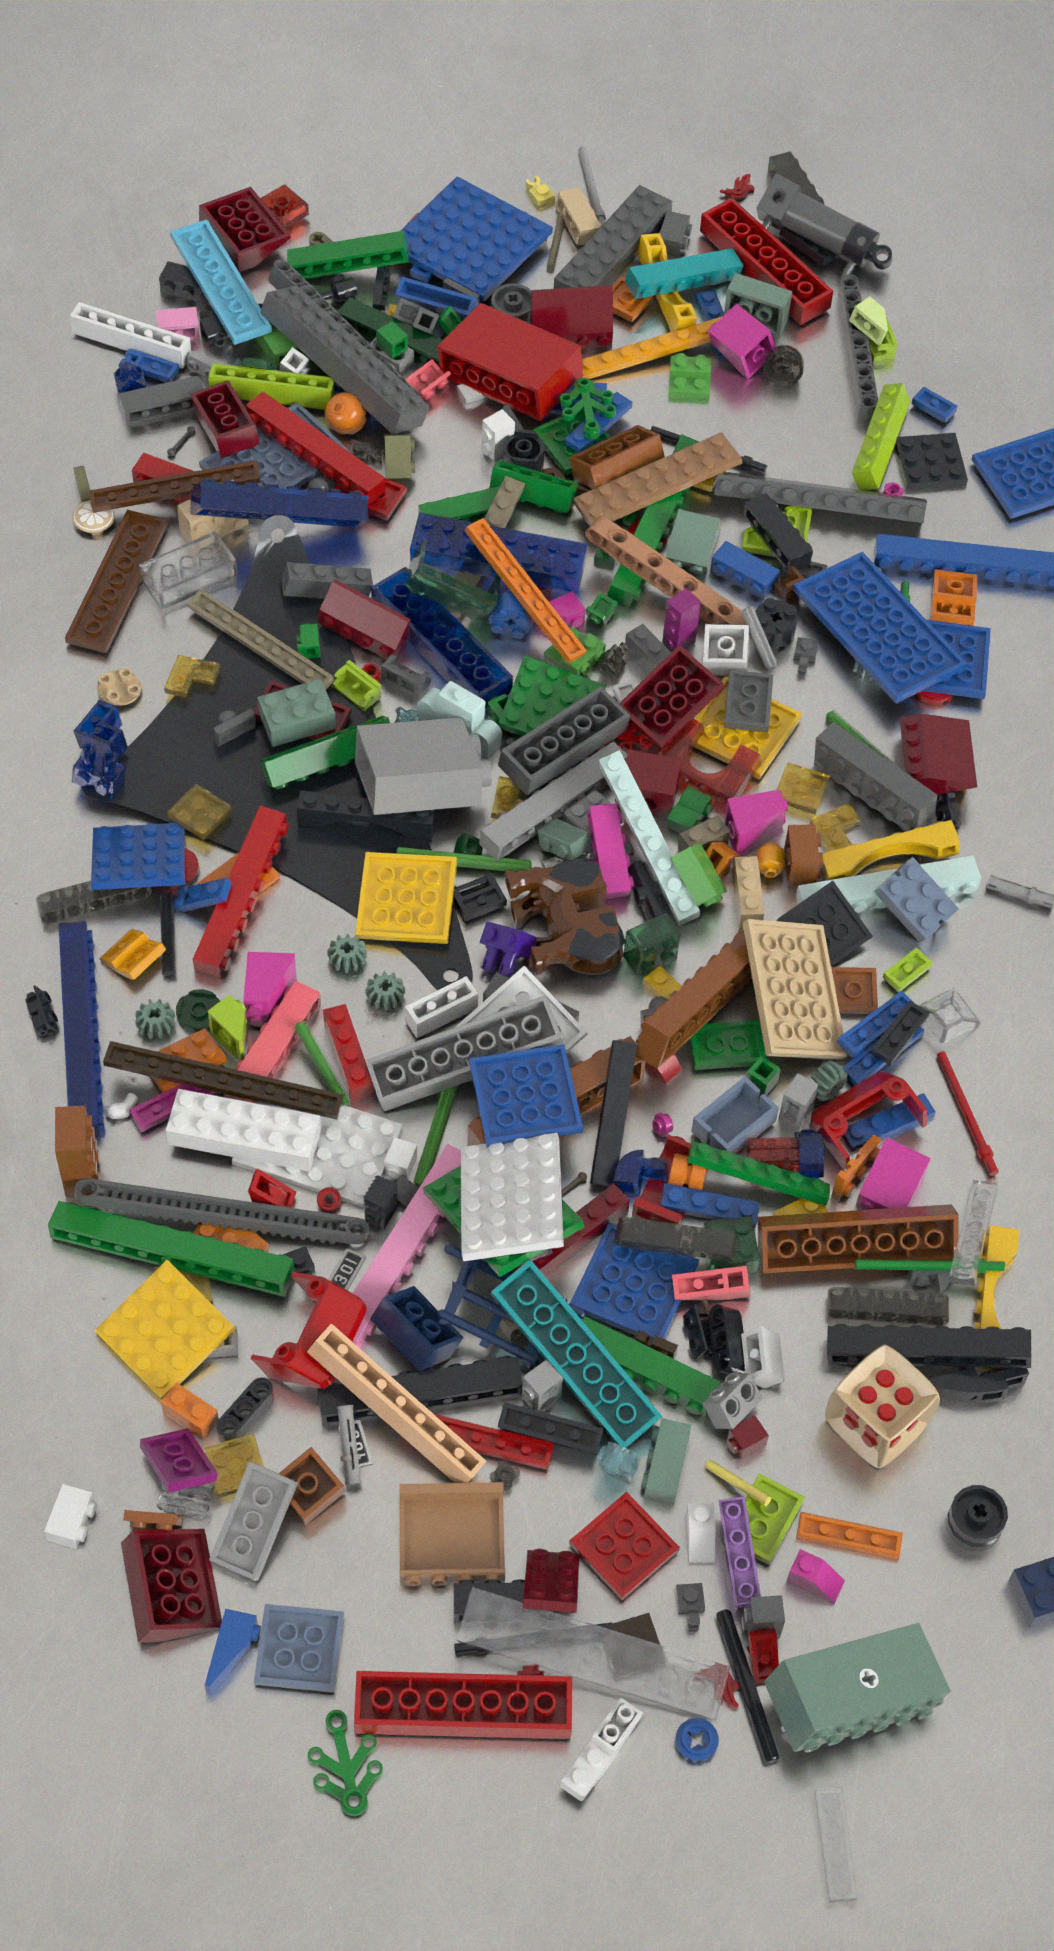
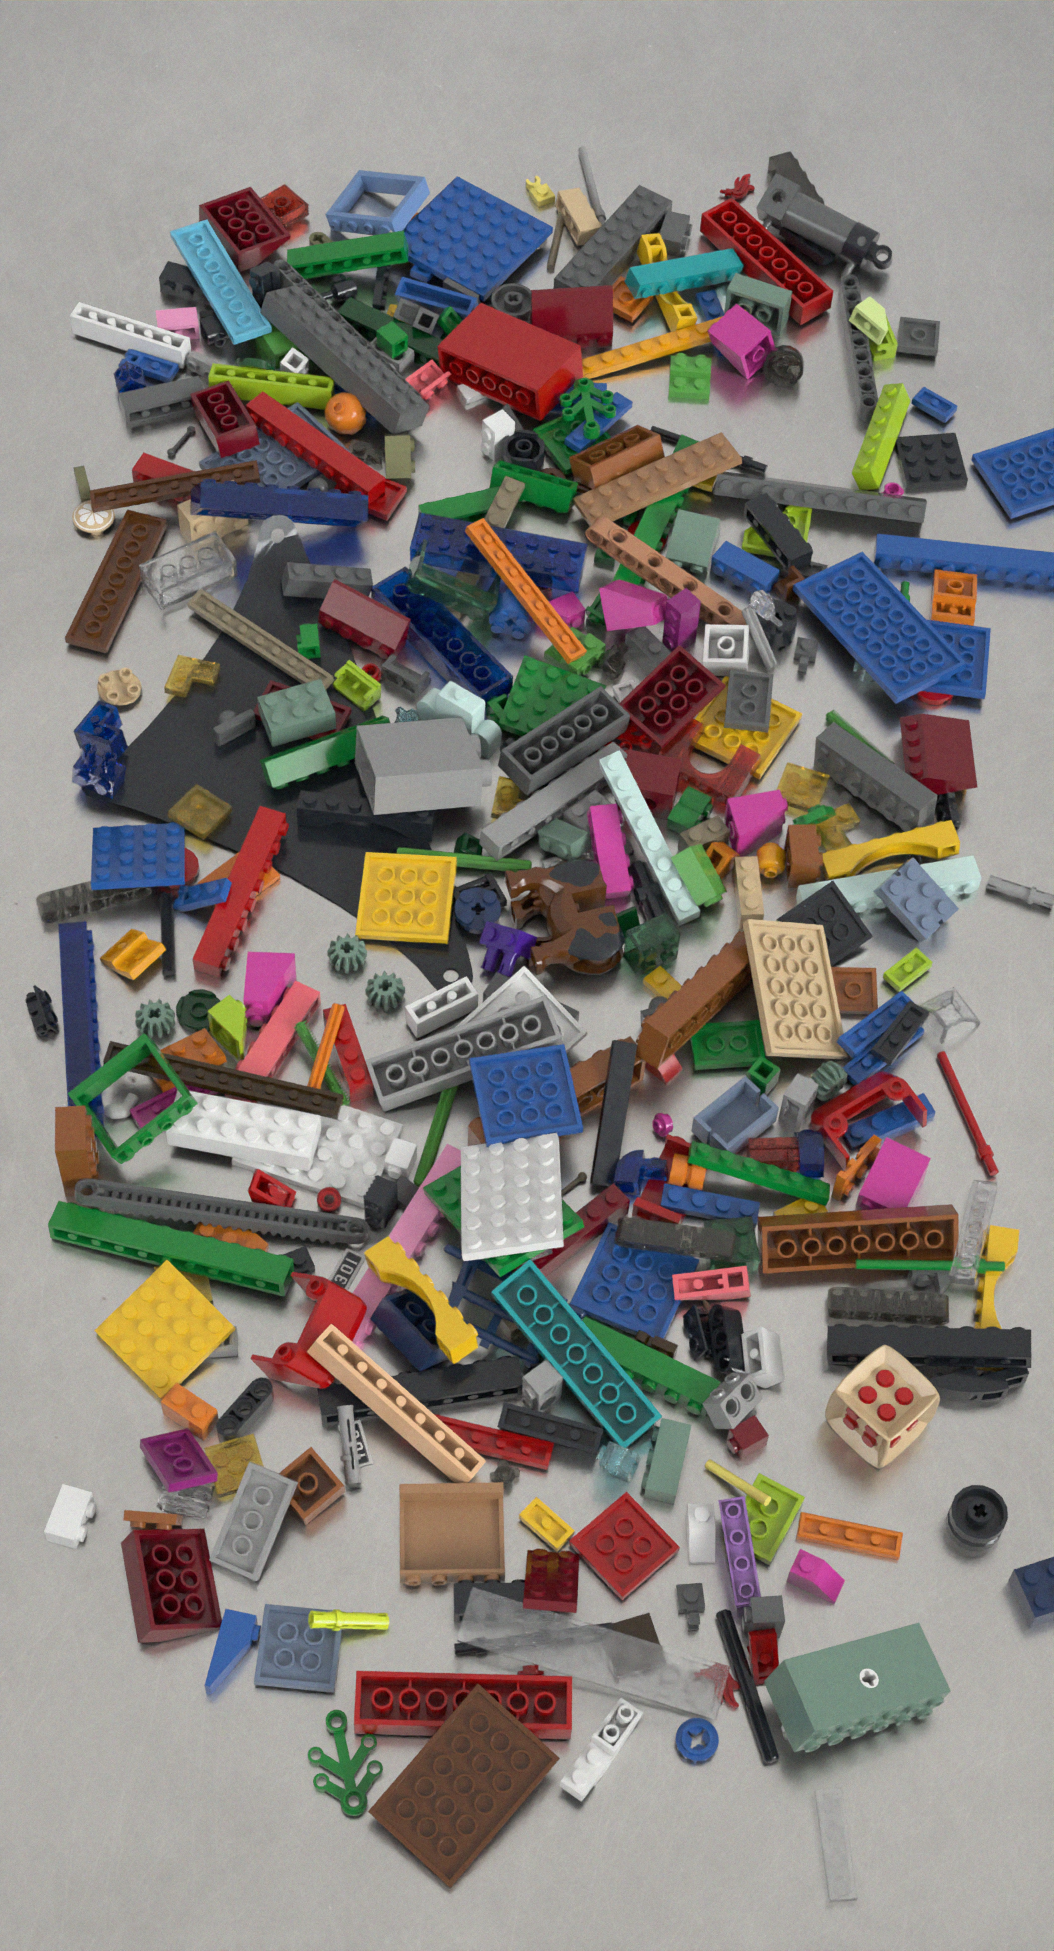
(110, 1073): none -> green window
(263, 280): none -> black brick
(326, 1046): none -> orange axle
(348, 1620): none -> neon yellow pin
(392, 1266): none -> yellow arch
(412, 187): none -> medium blue window
(463, 1785): none -> reddish brown plate
(479, 897): none -> dark blue plate
(546, 1524): none -> yellow plate
(628, 919): none -> dark green slope
(631, 605): none -> dark pink slope
(764, 606): none -> clear piece
(815, 815): none -> green plate
(918, 336): none -> dark grey plate

